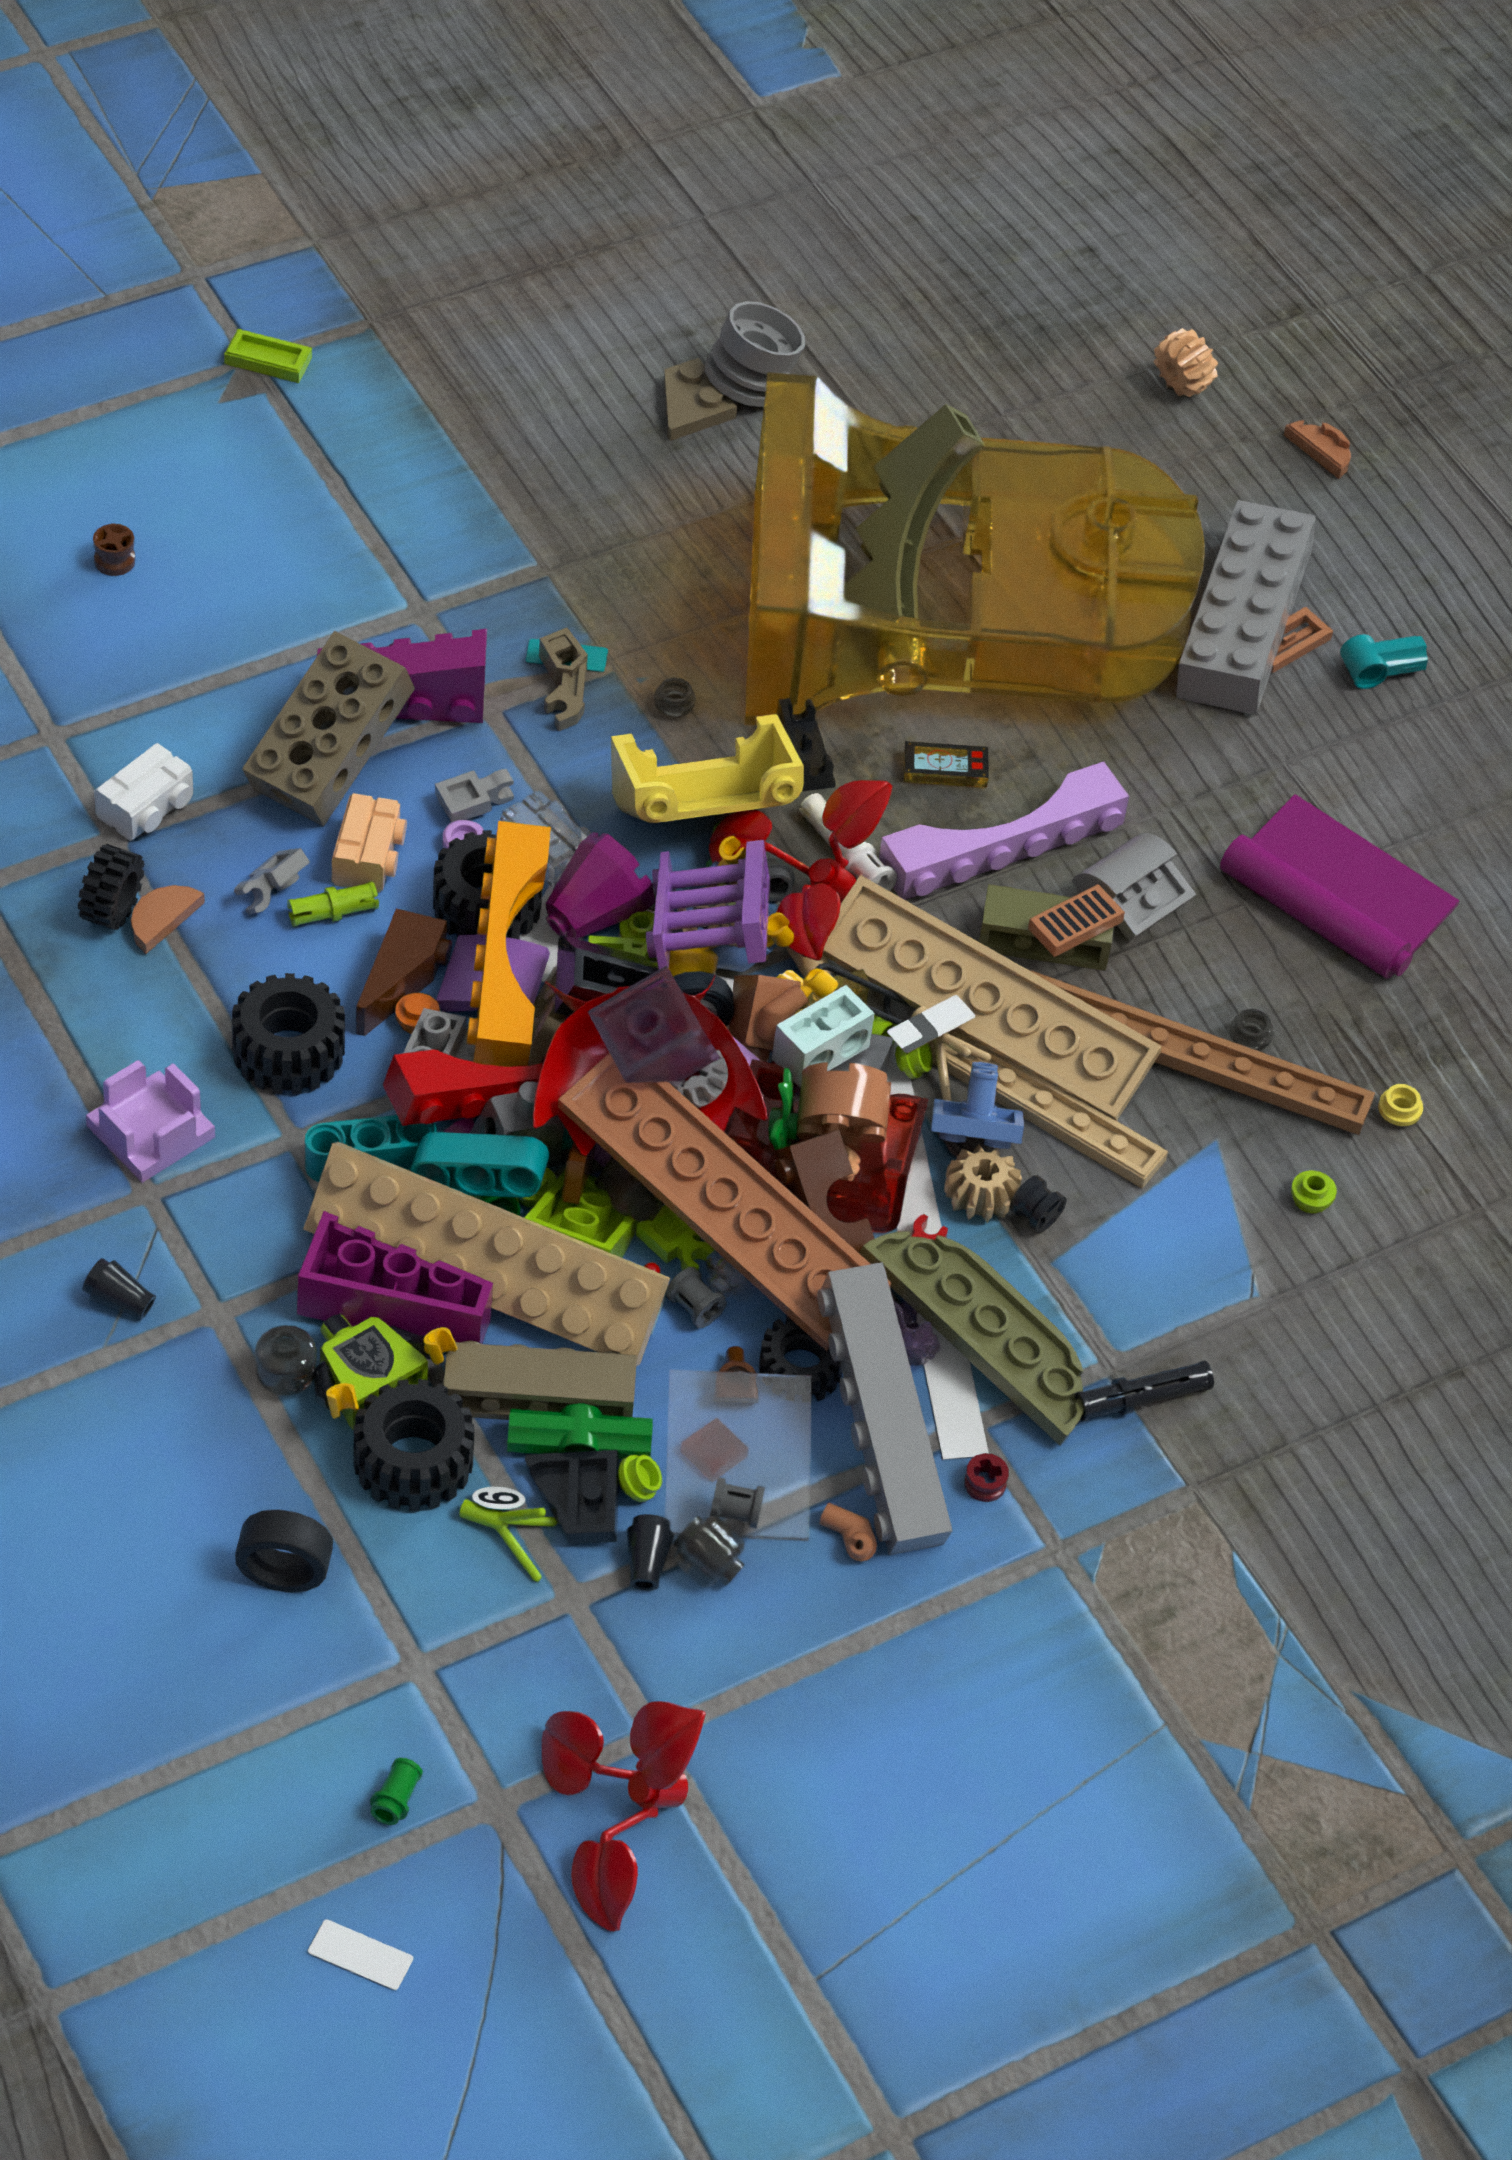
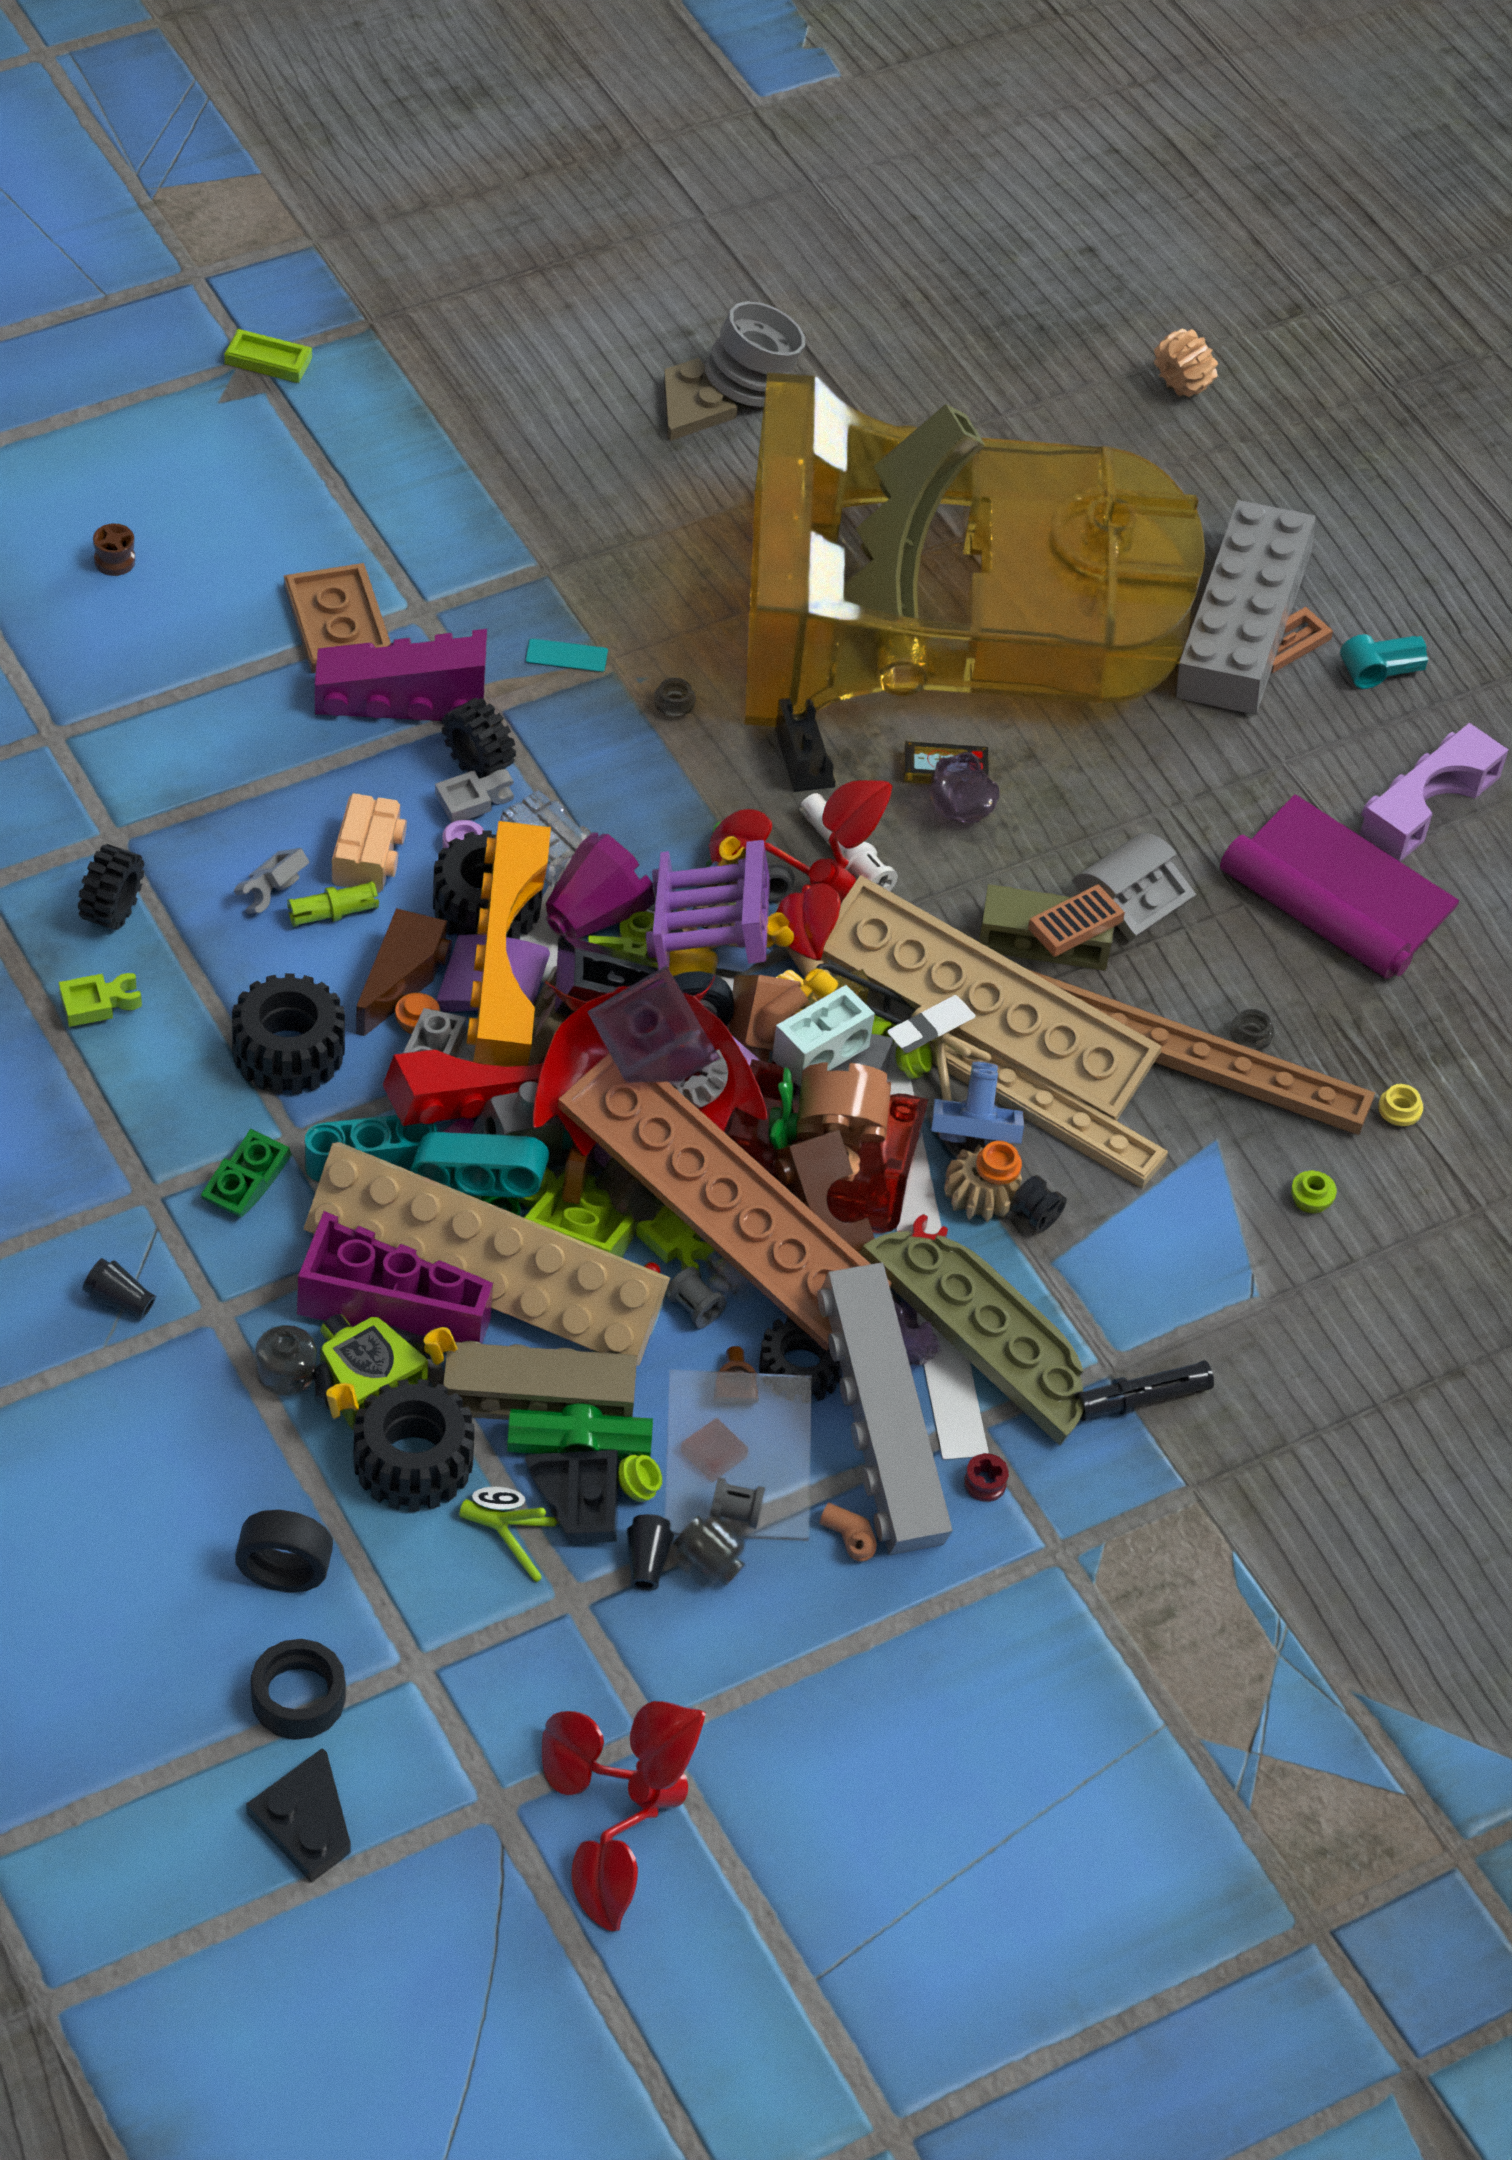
(92, 999): none -> lime plate
(144, 792): white brick -> none
(150, 1118): lavender panel -> none
(162, 912): nougat tile -> none
(248, 1174): none -> green slope
(290, 1656): none -> black tyre
(304, 1817): none -> black wing
(328, 728): dark tan brick -> none
(335, 609): none -> medium nougat tile
(360, 1954): white sticker -> none
(391, 1801): green pin -> none
(478, 738): none -> black tyre
(568, 696): dark tan piece -> none
(758, 777): light yellow windscreen -> none
(936, 857): lavender arch -> none
(962, 789): none -> clear purple hair
(999, 1163): none -> orange plate
(1323, 444): nougat tile -> none
(1461, 765): none -> lavender arch

